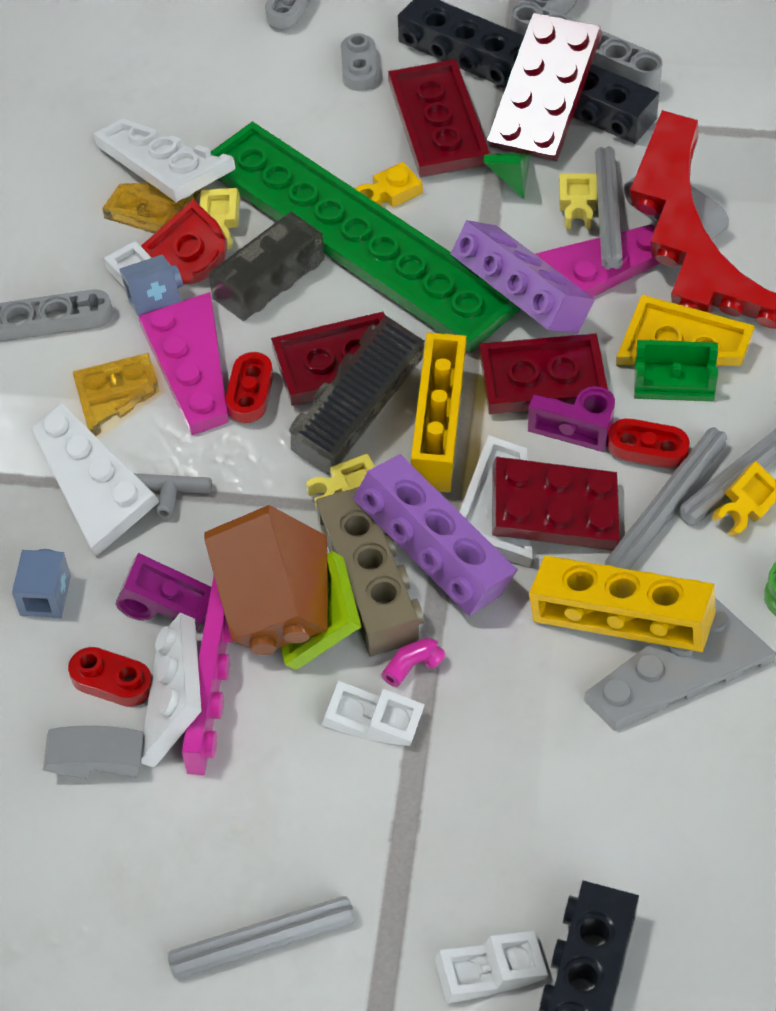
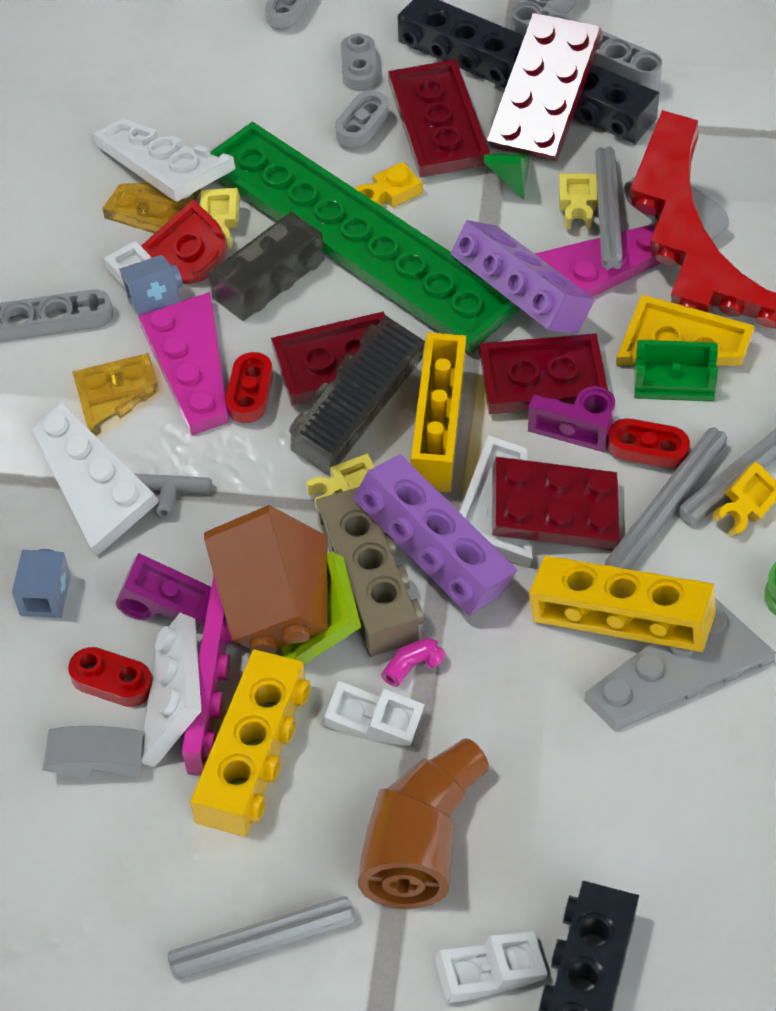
(263, 681): none -> yellow brick
(362, 119): none -> light grey plate
(411, 829): none -> dark orange piece

